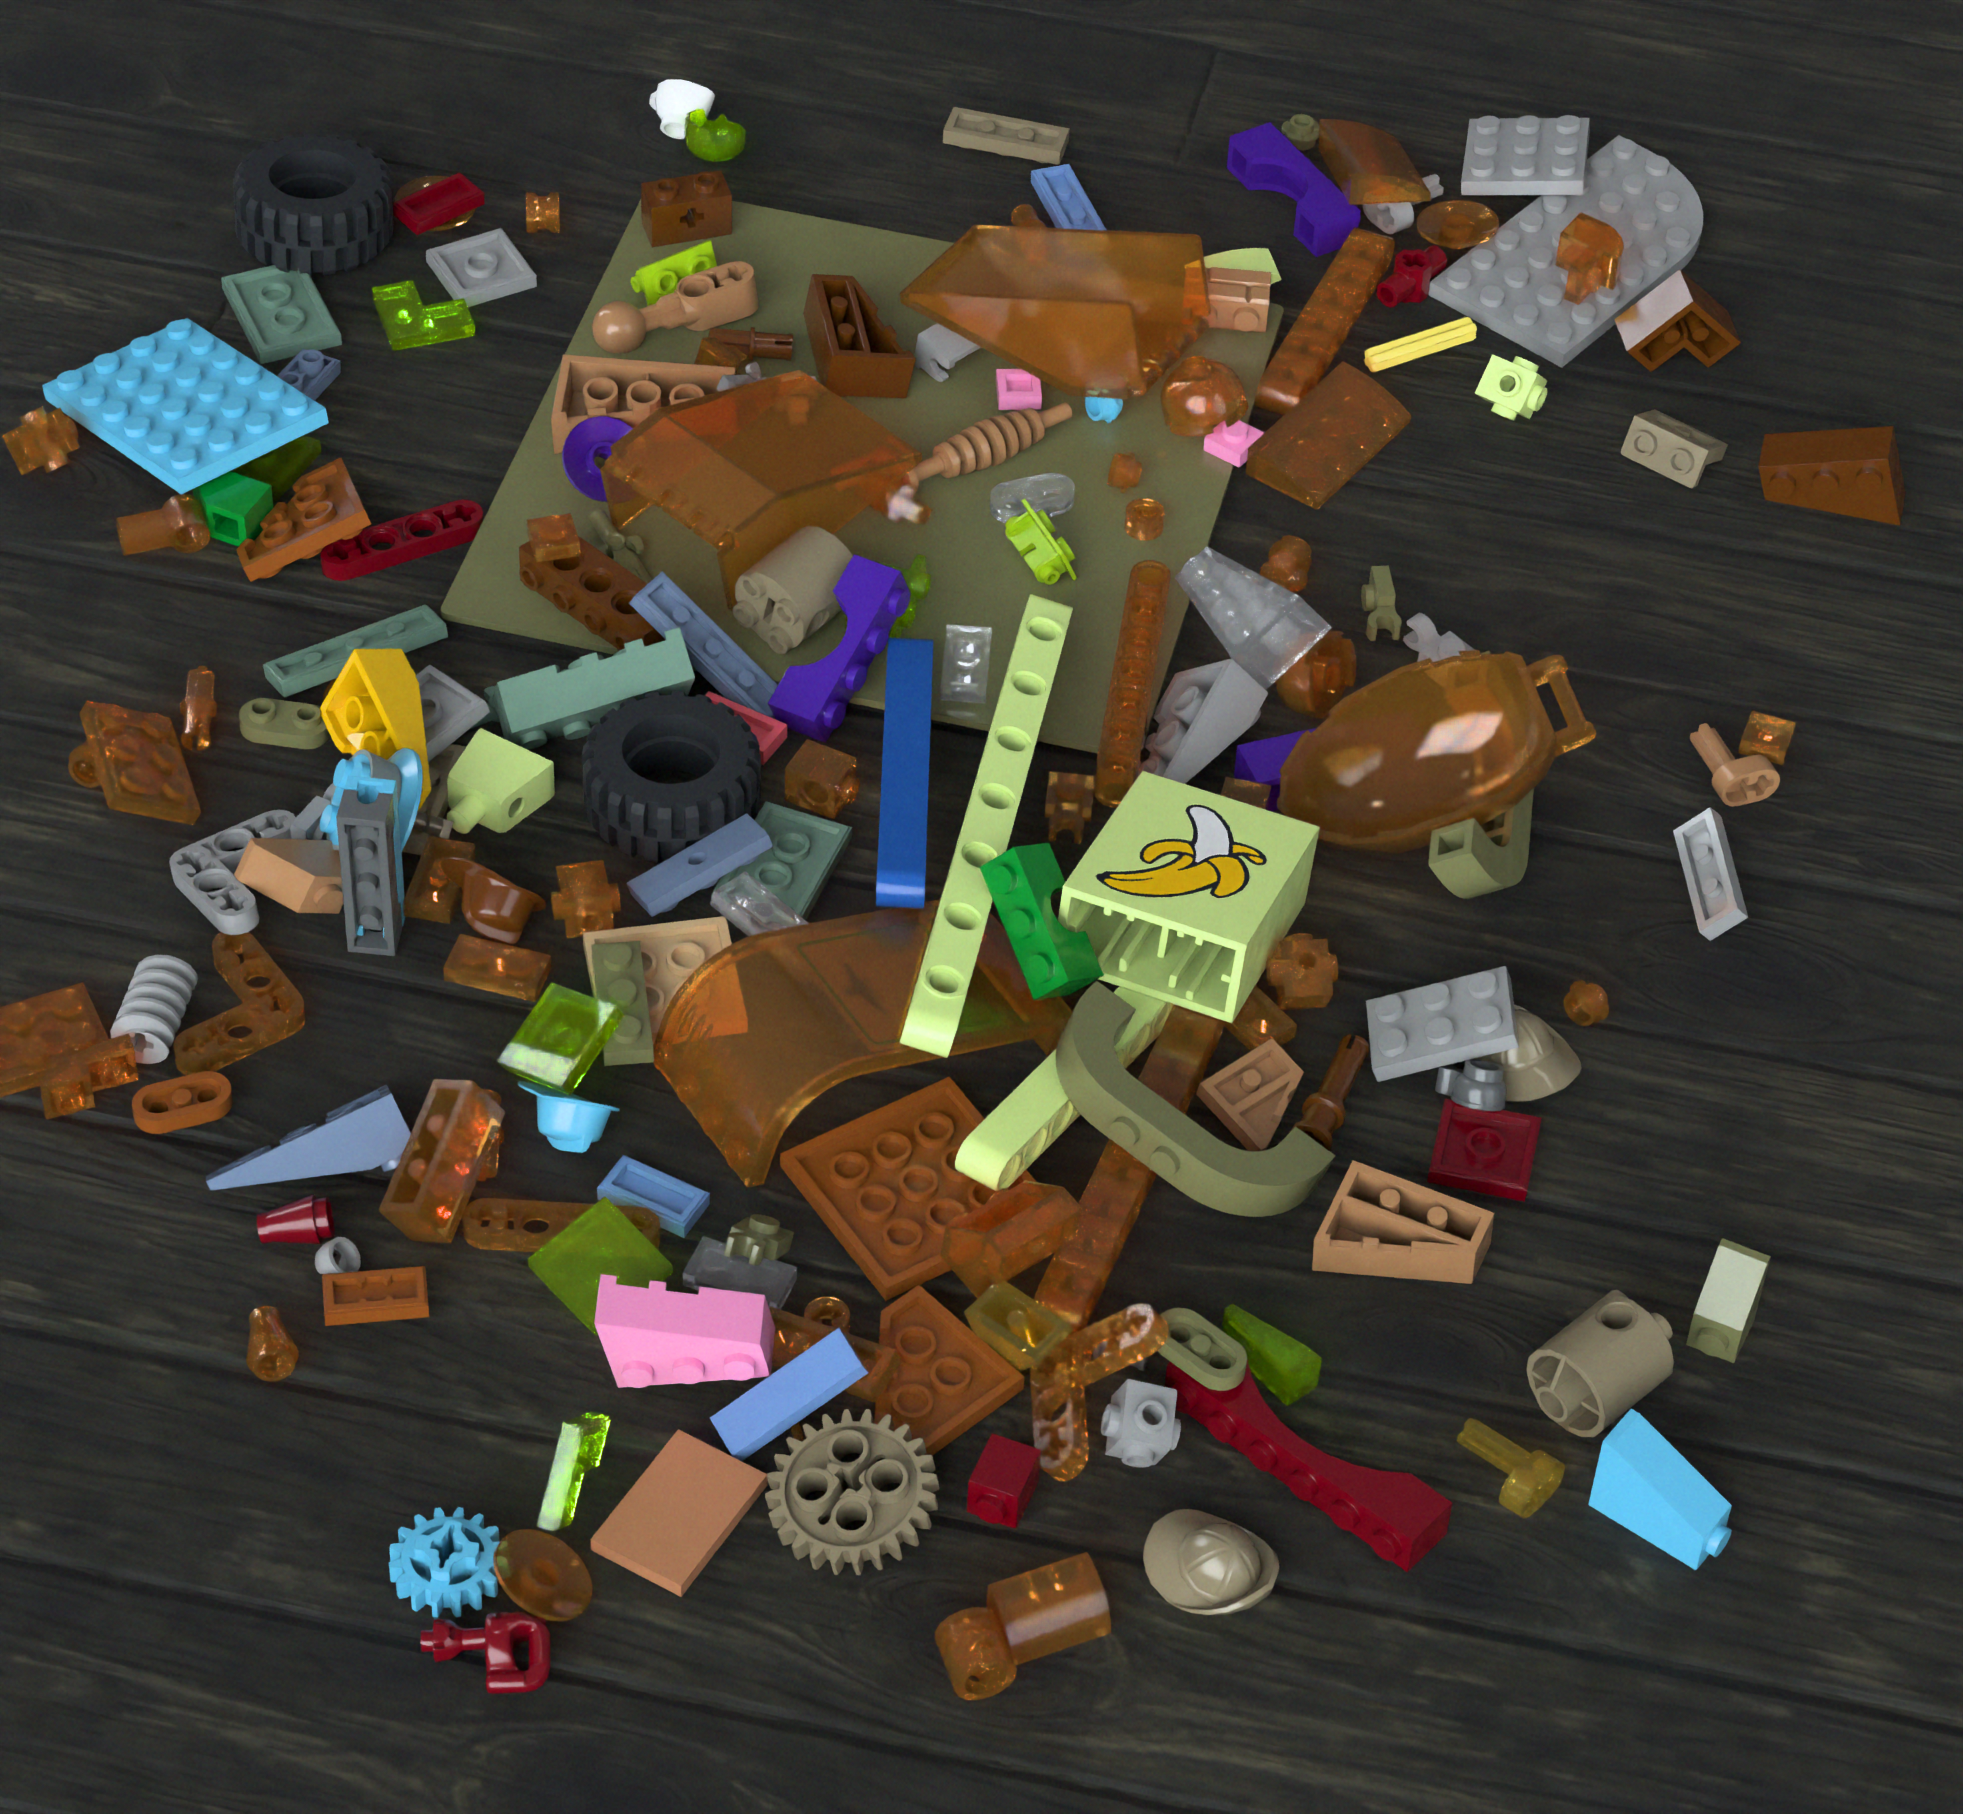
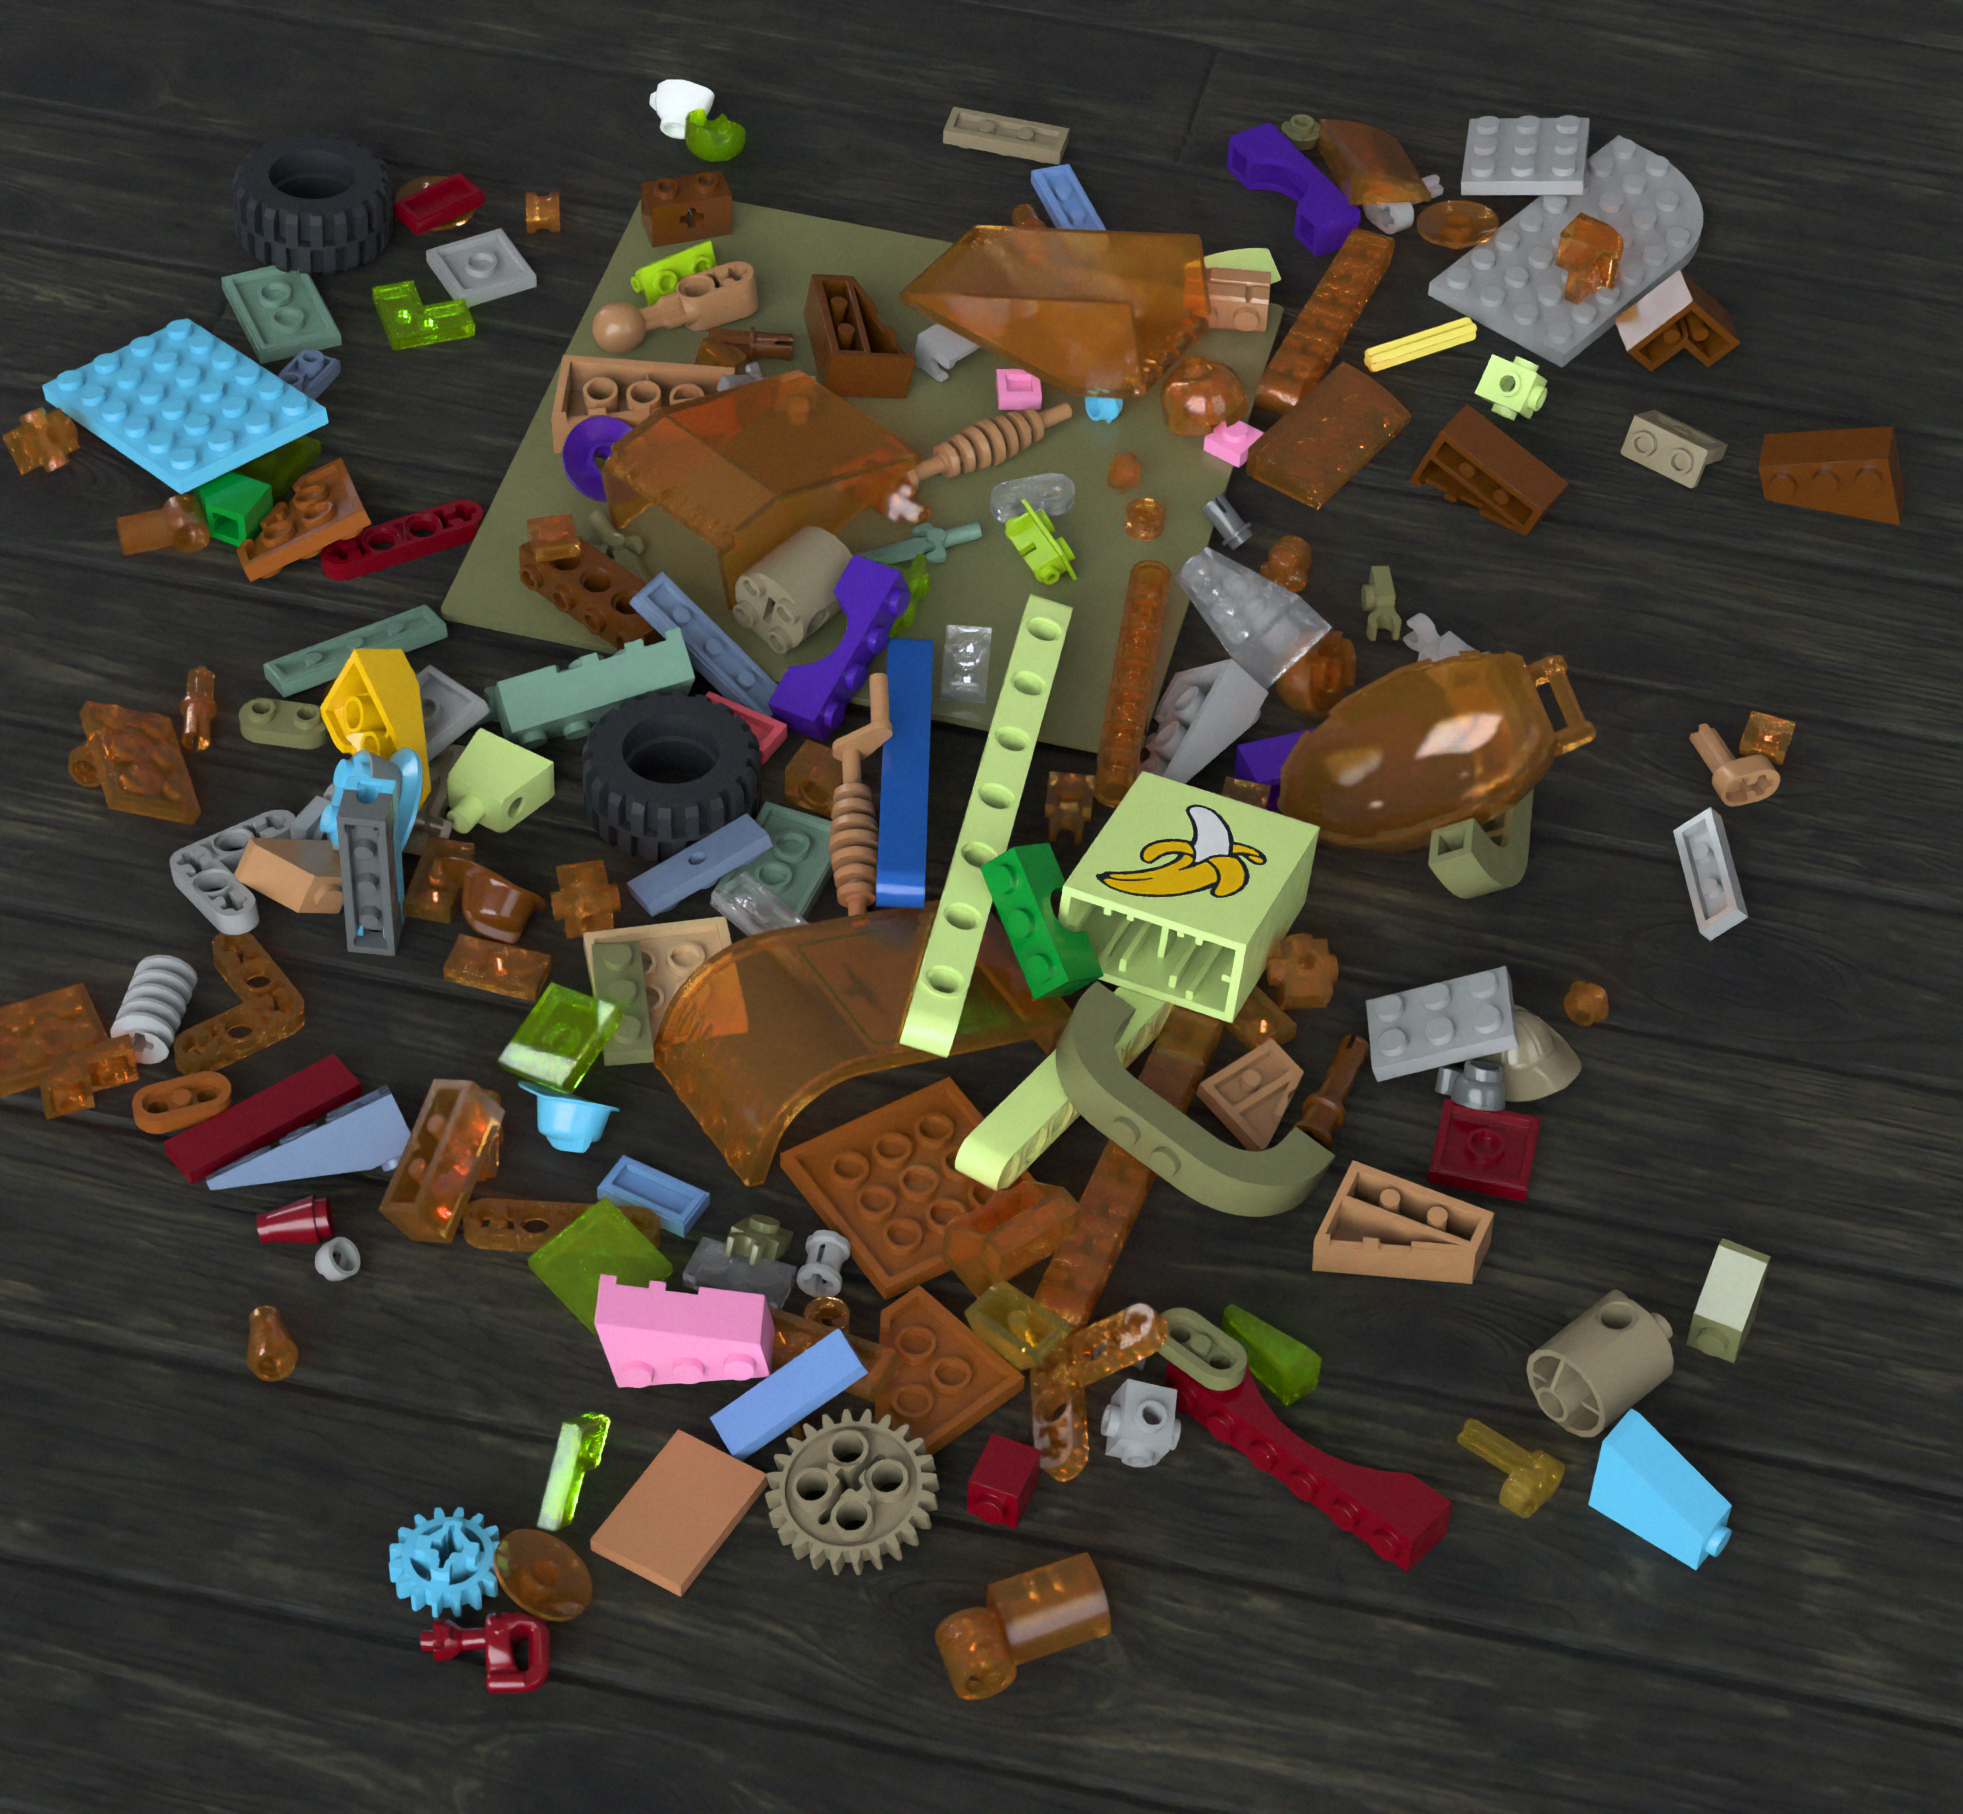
(262, 1118): none -> dark red tile
(375, 1295): dark orange plate -> none
(823, 1264): none -> light grey bush
(853, 824): none -> medium nougat piece
(933, 541): none -> sand green sword
(1208, 1563): dark tan hat -> none
(1227, 521): none -> dark grey pin
(1411, 276): dark red axle -> none
(1490, 471): none -> reddish brown wedge

